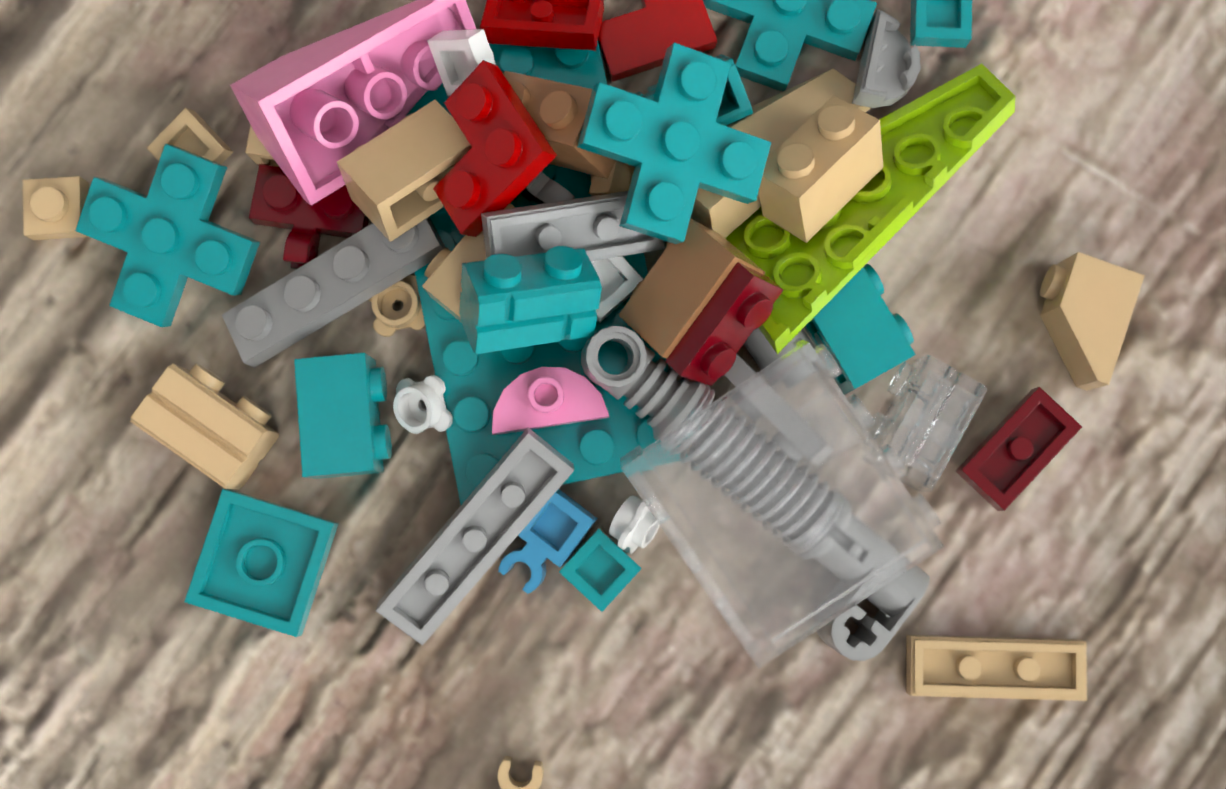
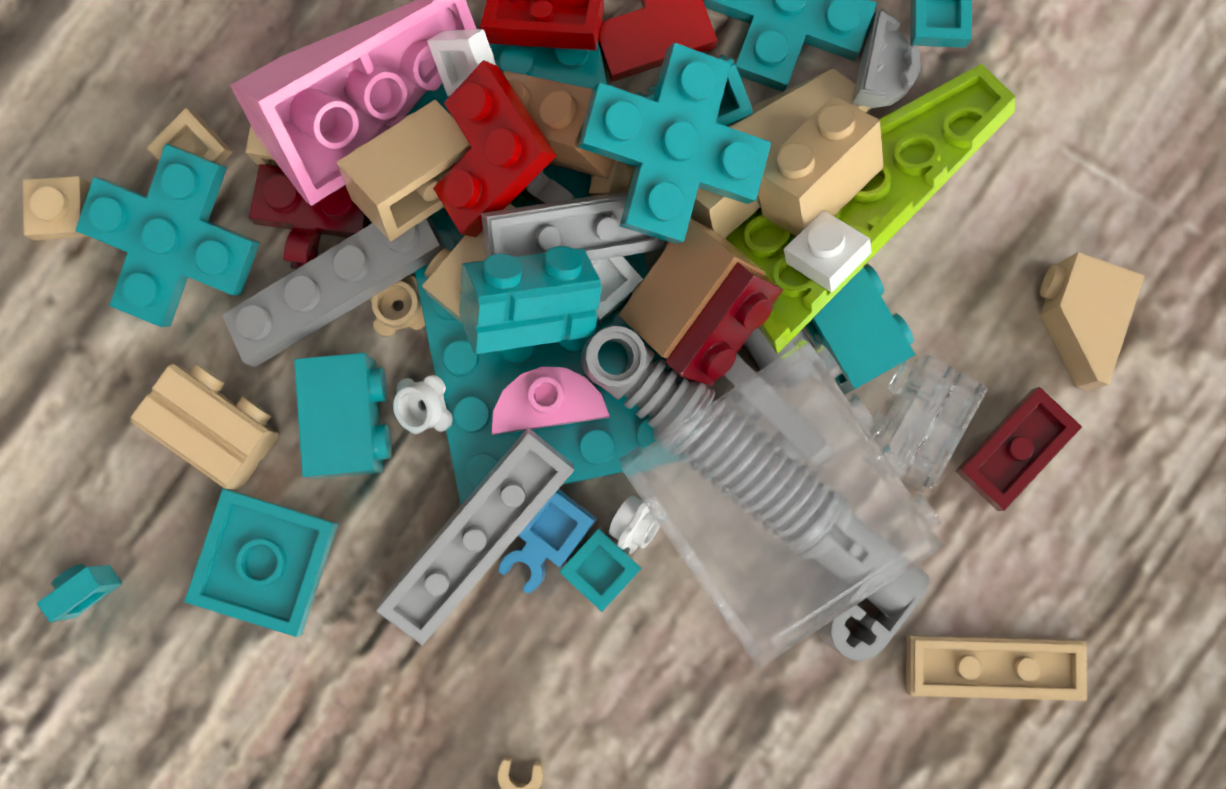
(78, 591): none -> teal plate
(827, 251): none -> white plate

